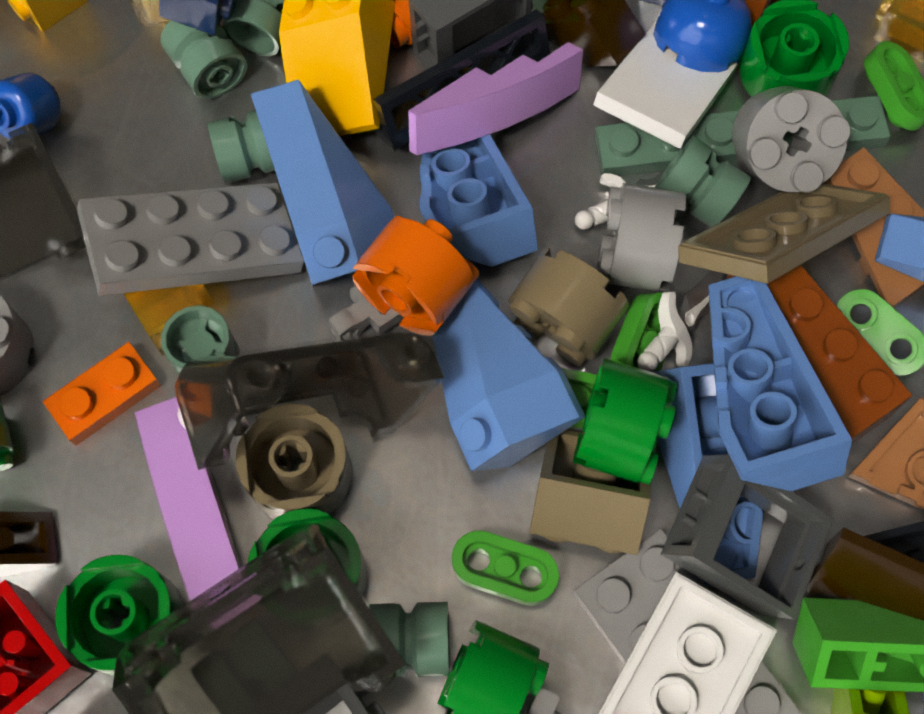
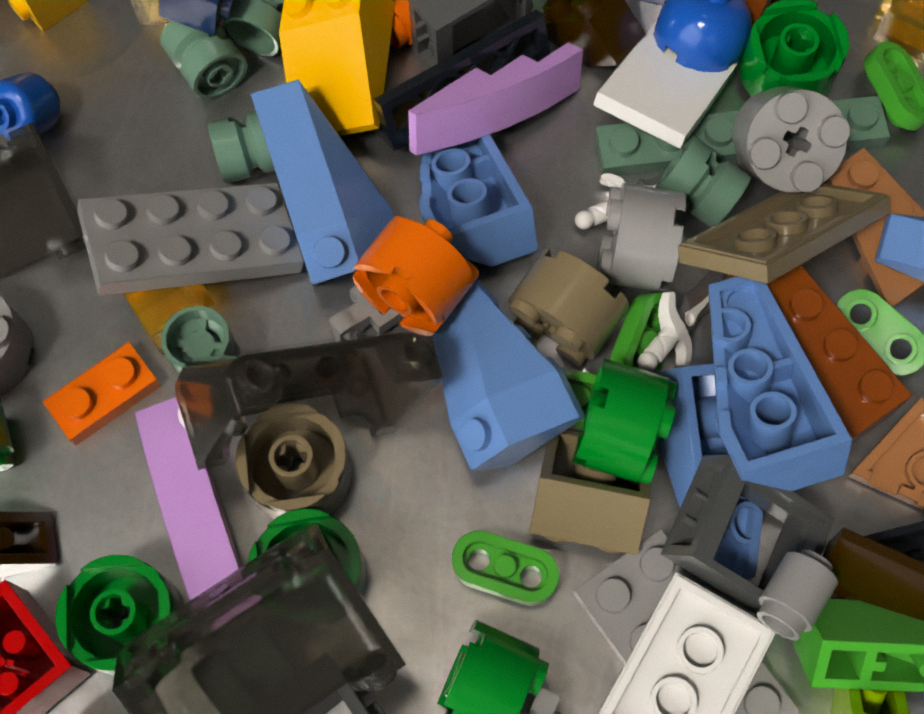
(419, 635): sand green wheel -> none
(797, 594): none -> light grey brick

